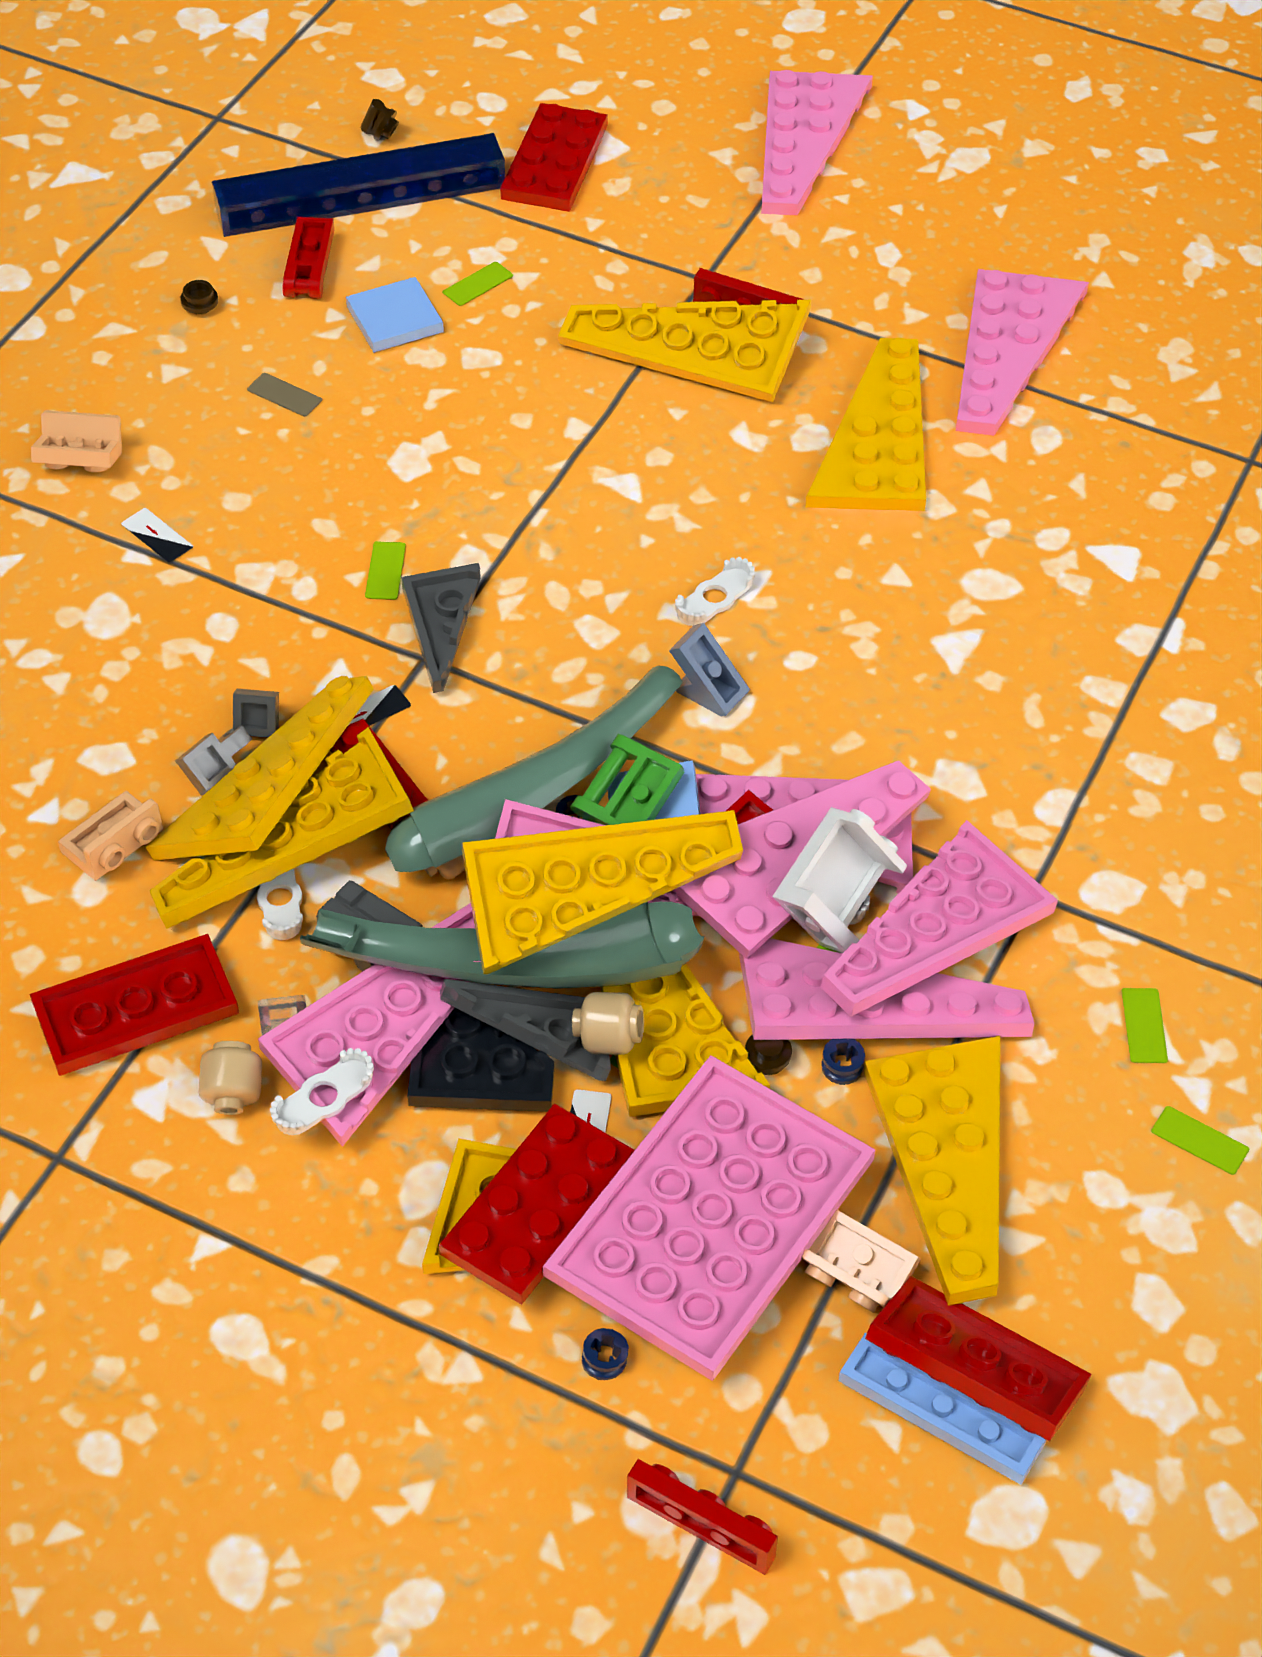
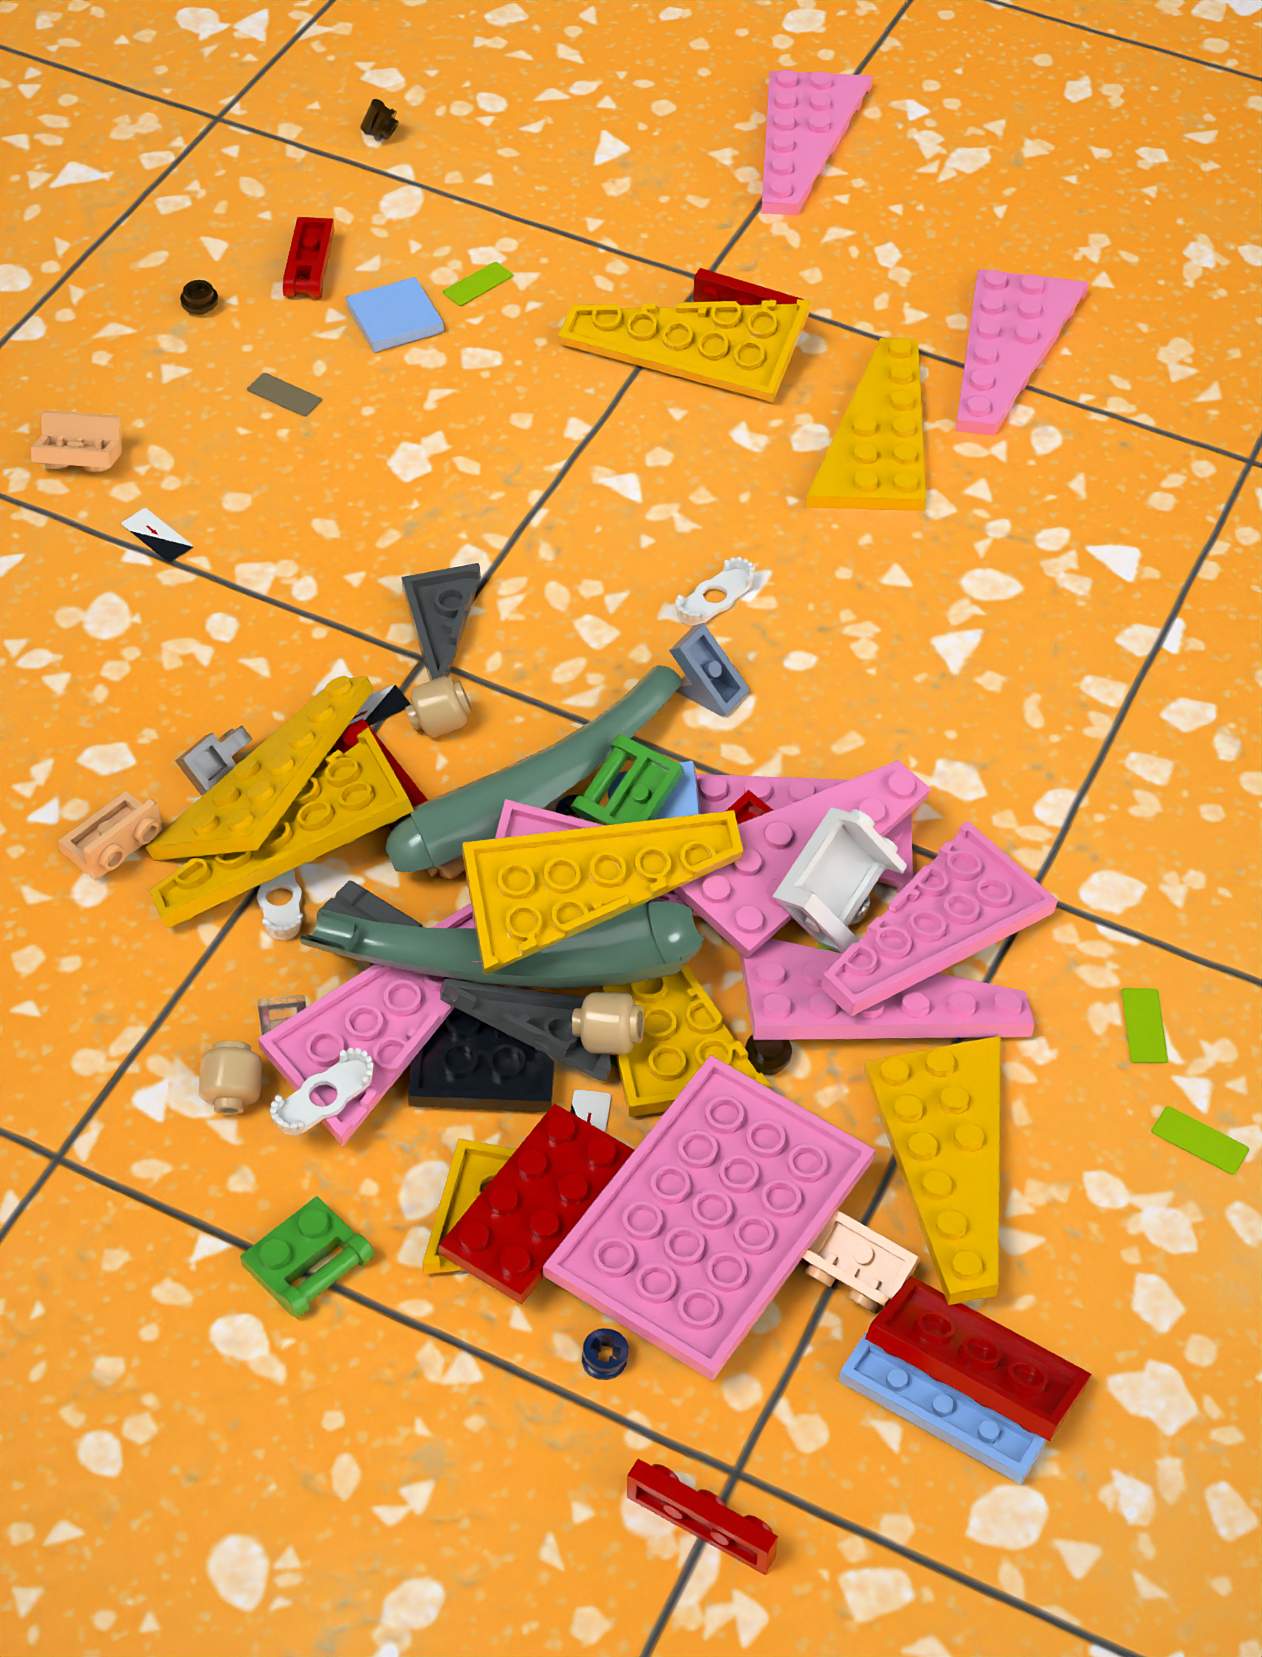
(134, 1004): red plate -> none
(256, 711): dark grey tile -> none
(300, 1245): none -> bright green plate
(359, 184): clear blue brick -> none
(385, 570): lime sticker -> none
(438, 707): none -> tan head
(554, 157): red plate -> none
(843, 1074): dark blue bush -> none

